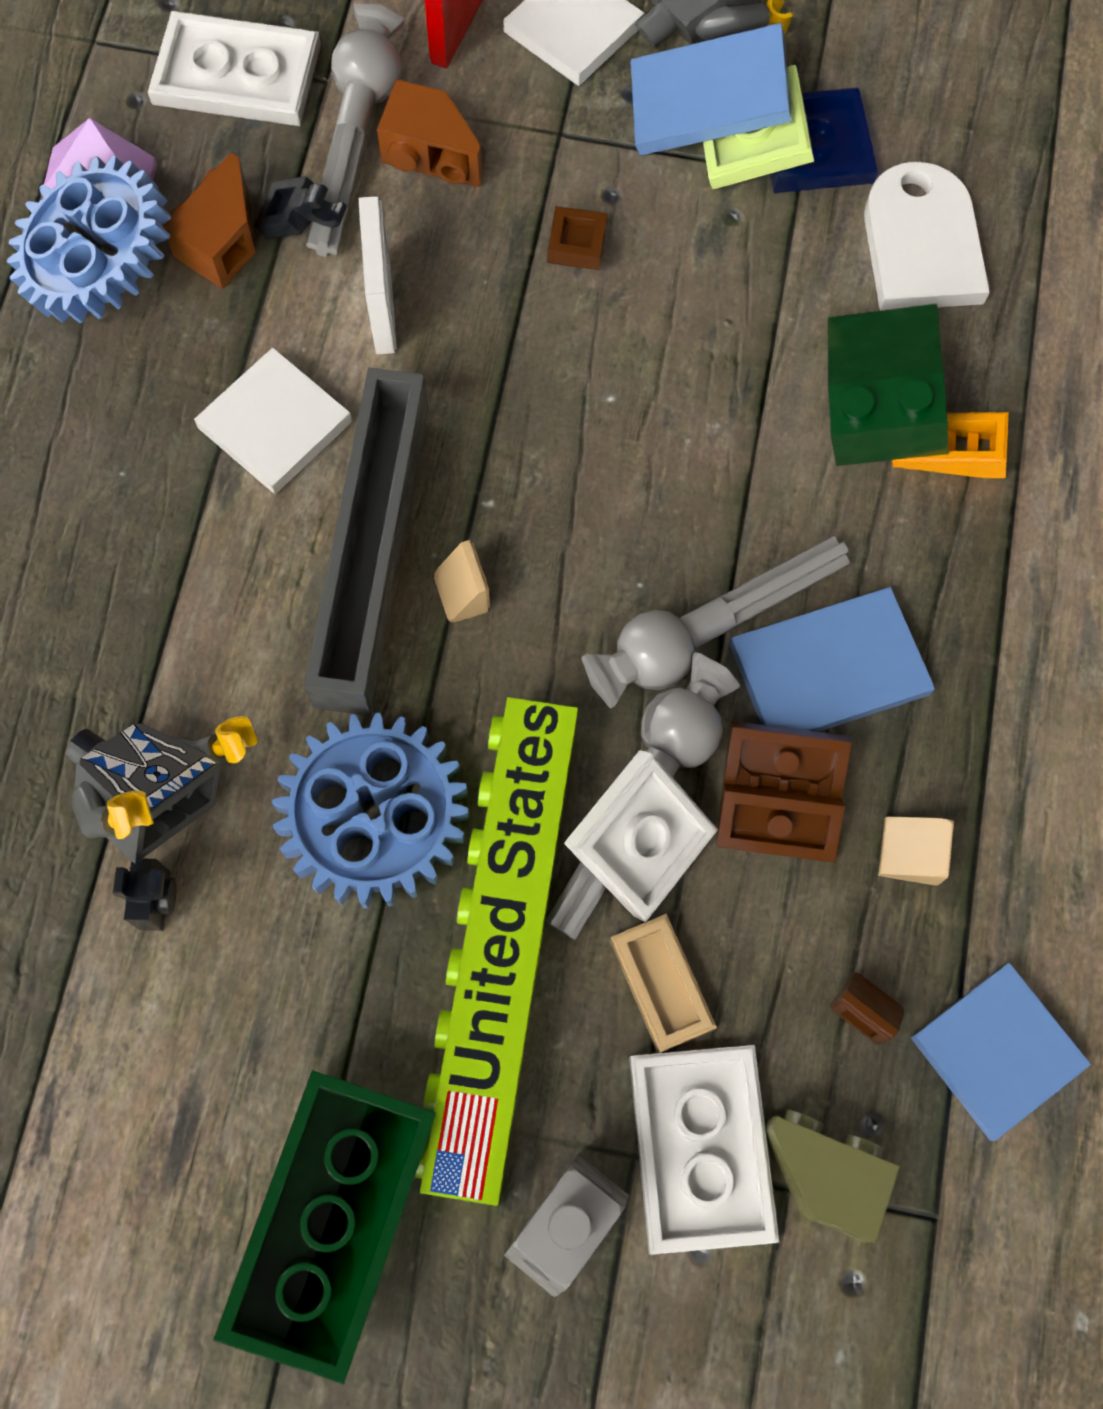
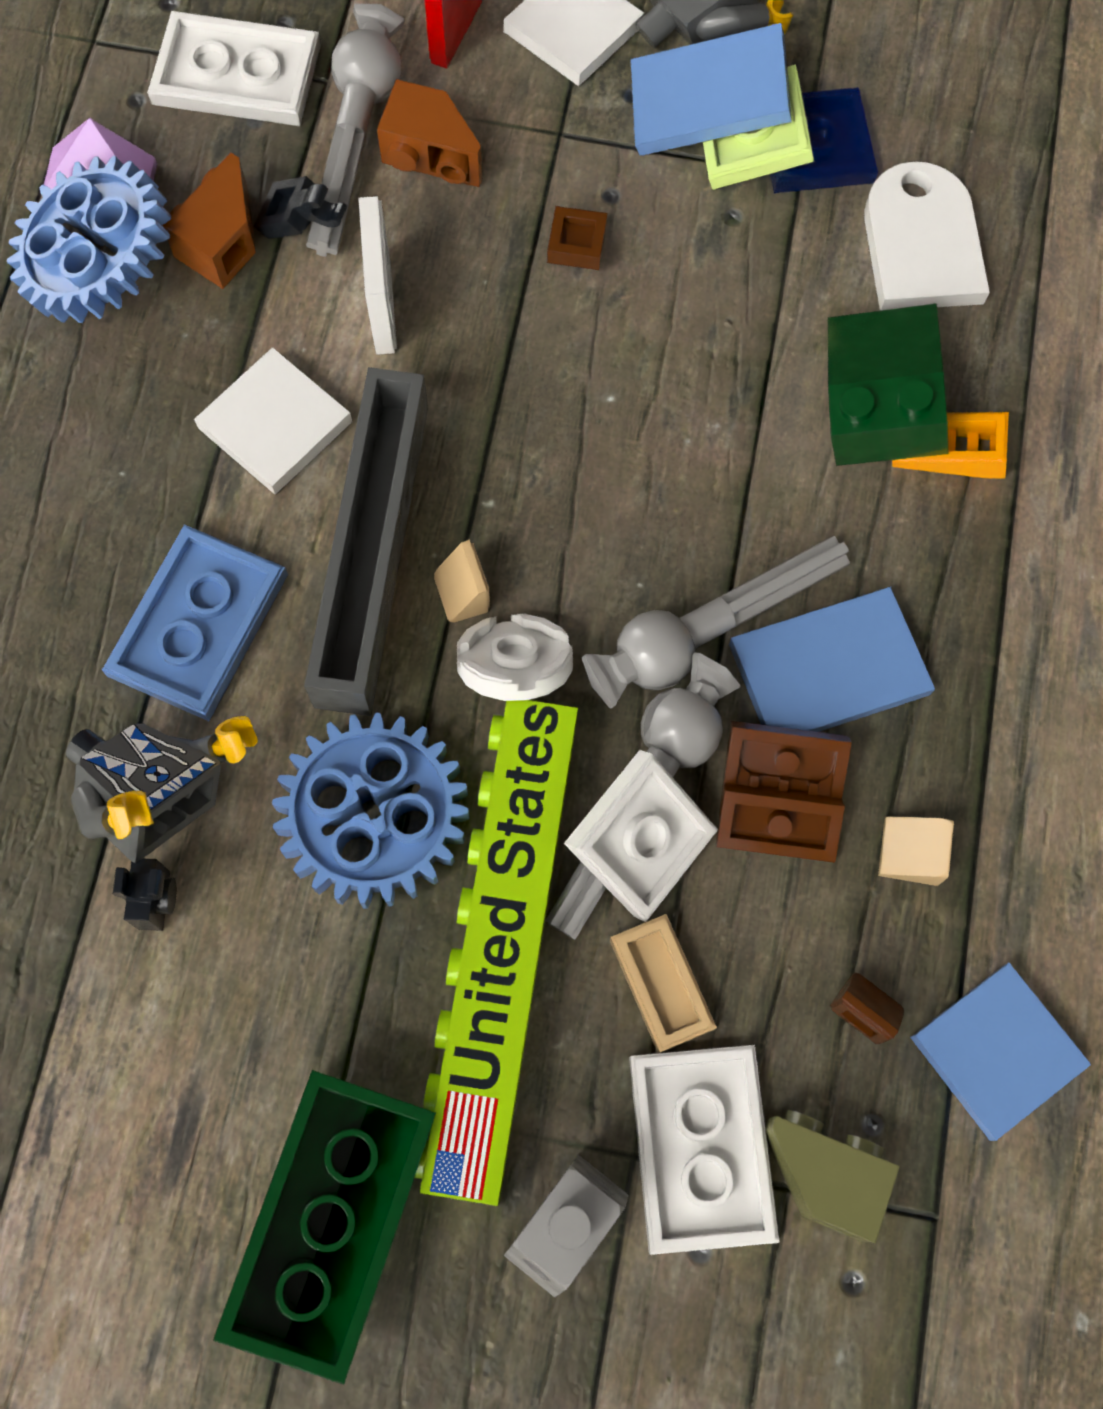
(195, 622): none -> medium blue tile
(514, 657): none -> white tile

